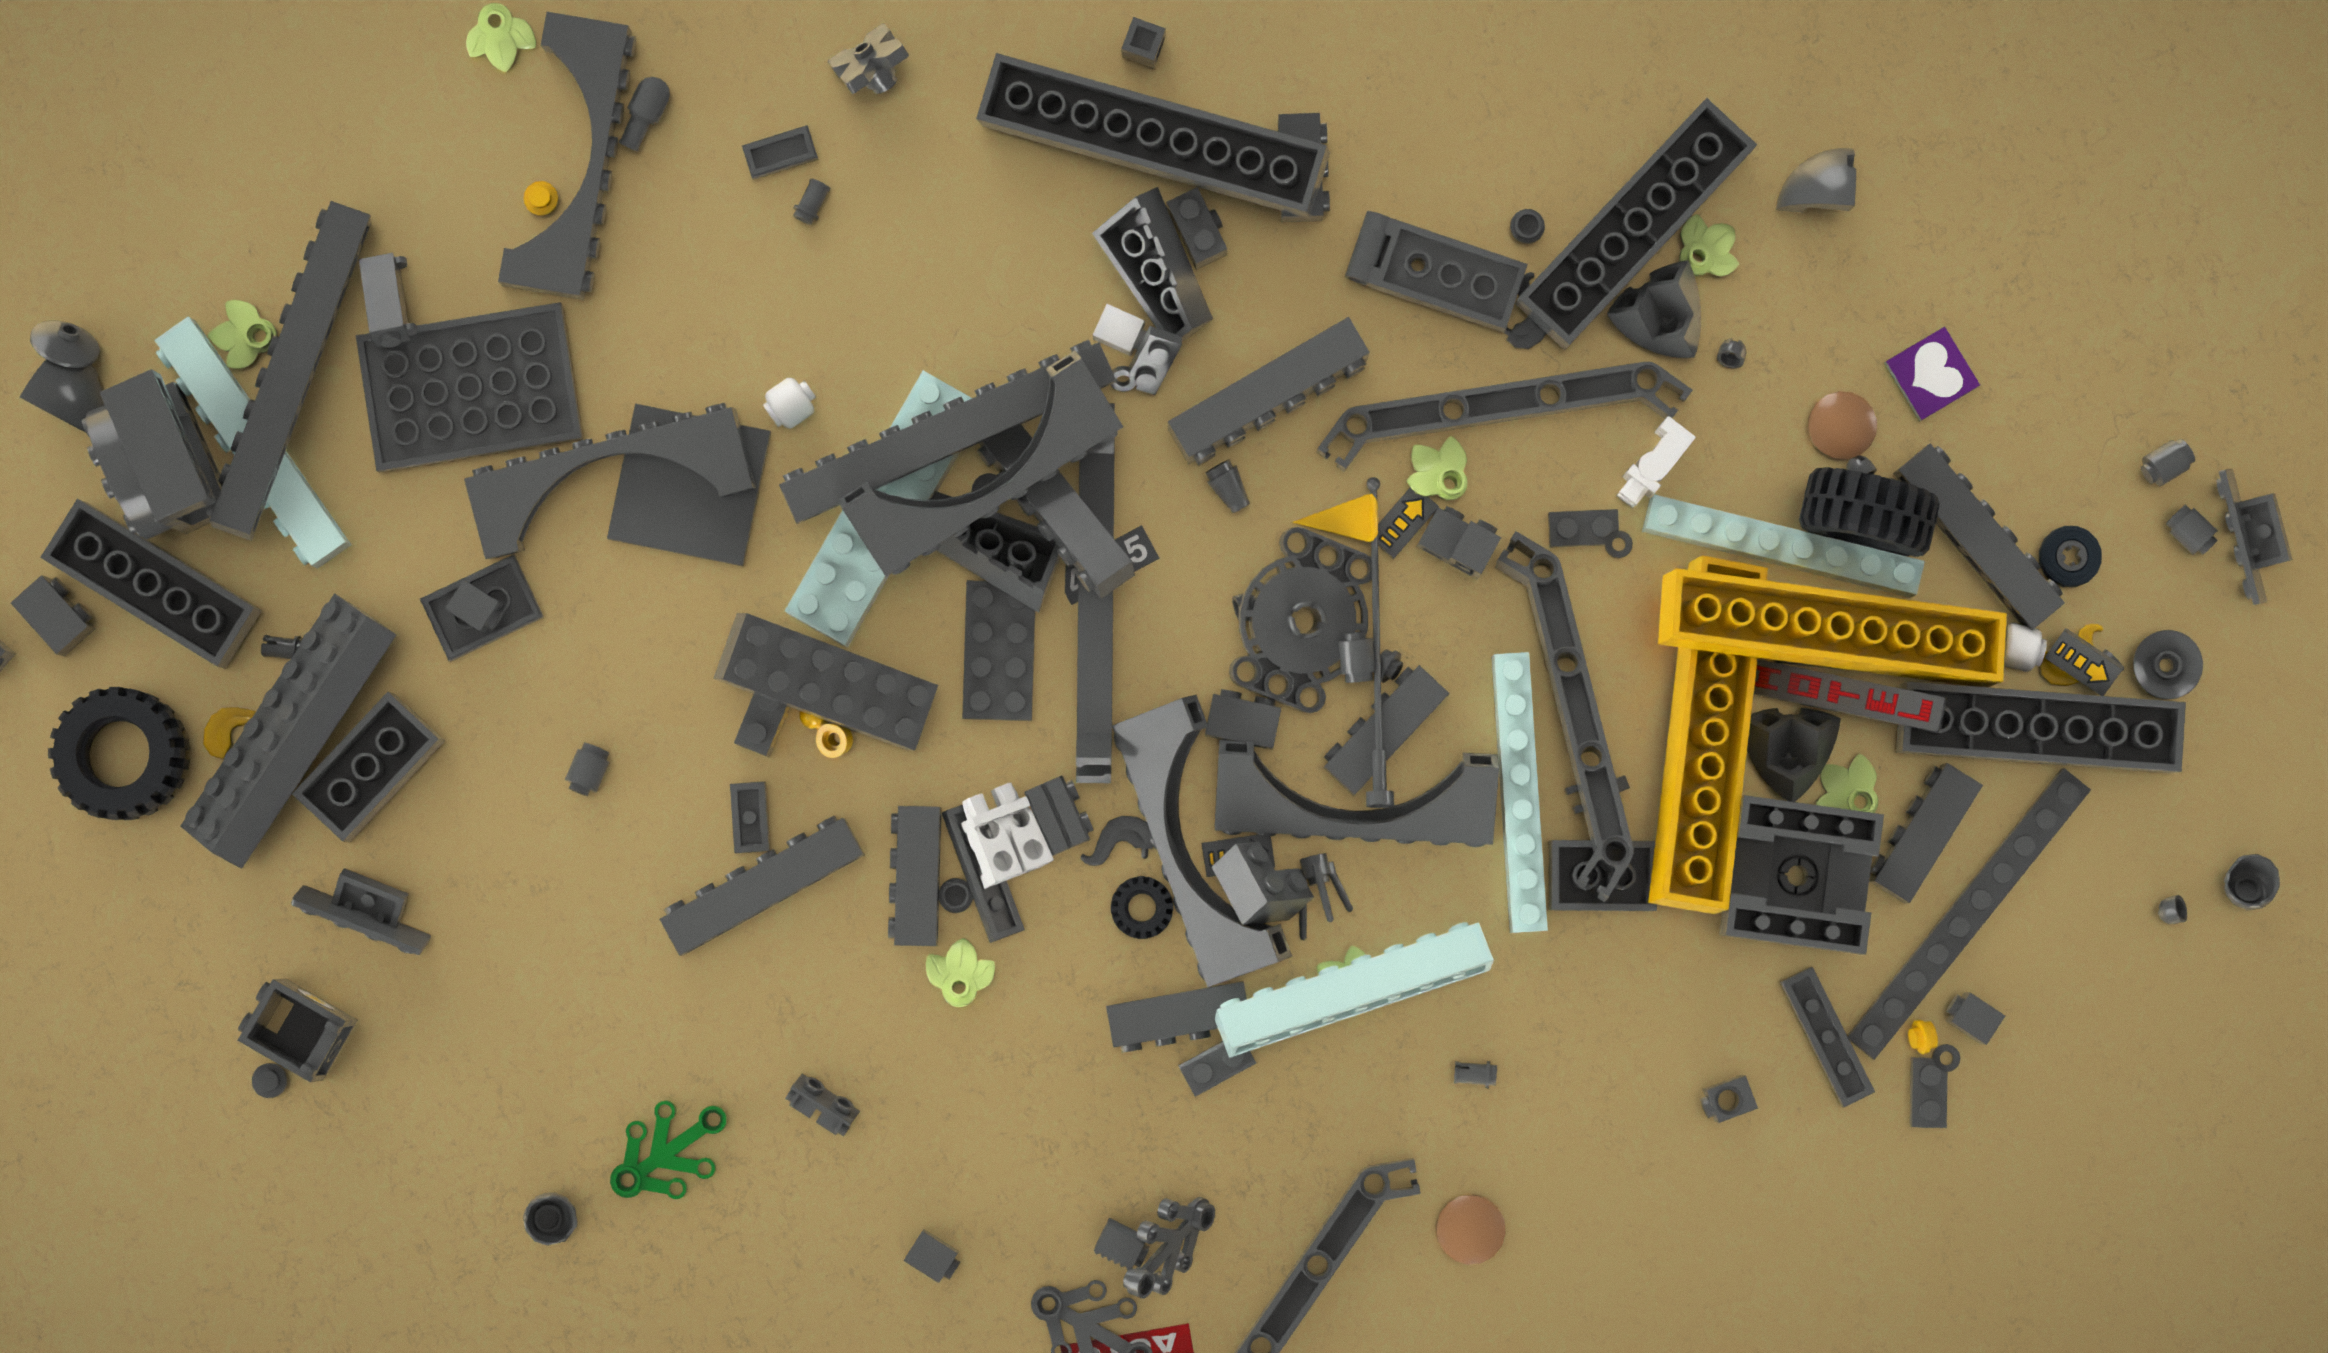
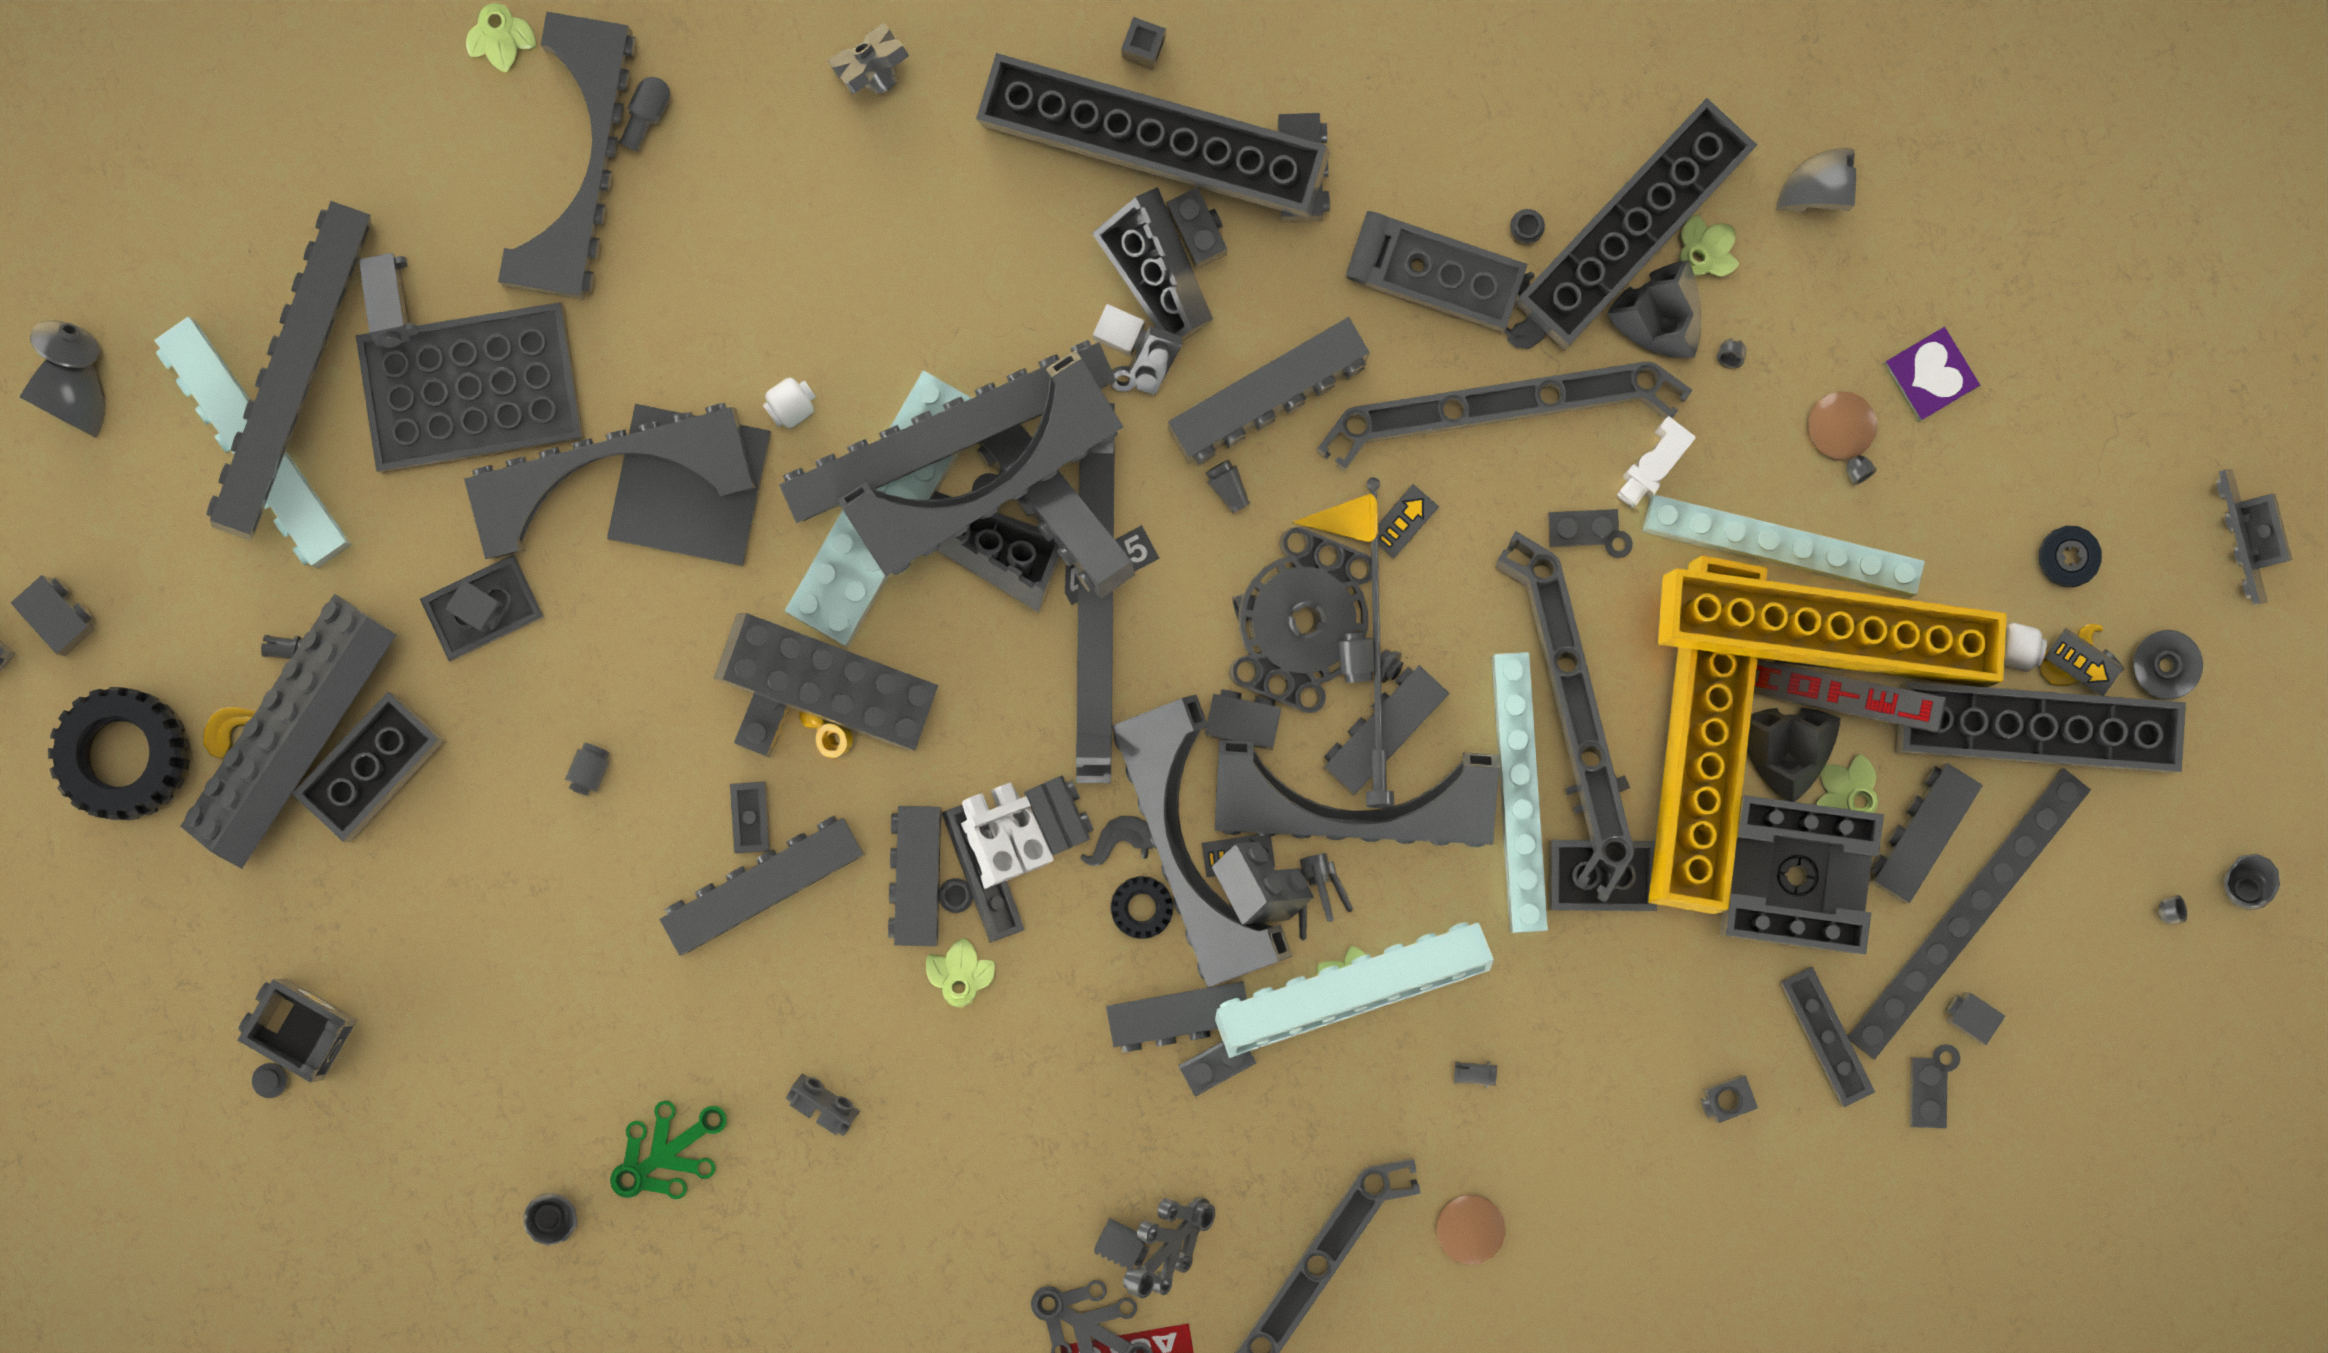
(151, 584): dark grey brick -> none
(153, 456): dark grey piece -> none
(239, 334): yellowish green plate -> none
(366, 908): dark grey bracket -> none
(541, 198): yellow plate -> none
(780, 152): dark grey tile -> none
(811, 202): dark grey pin -> none
(933, 1257): dark grey brick -> none
(997, 655): dark grey plate -> none
(1436, 466): yellowish green plate -> none
(1459, 543): dark grey brick -> none
(1869, 511): black tyre -> none
(1922, 1036): yellow plate -> none
(1982, 540): dark grey brick -> none
(2167, 462): dark grey brick -> none
(2192, 530): dark grey brick -> none

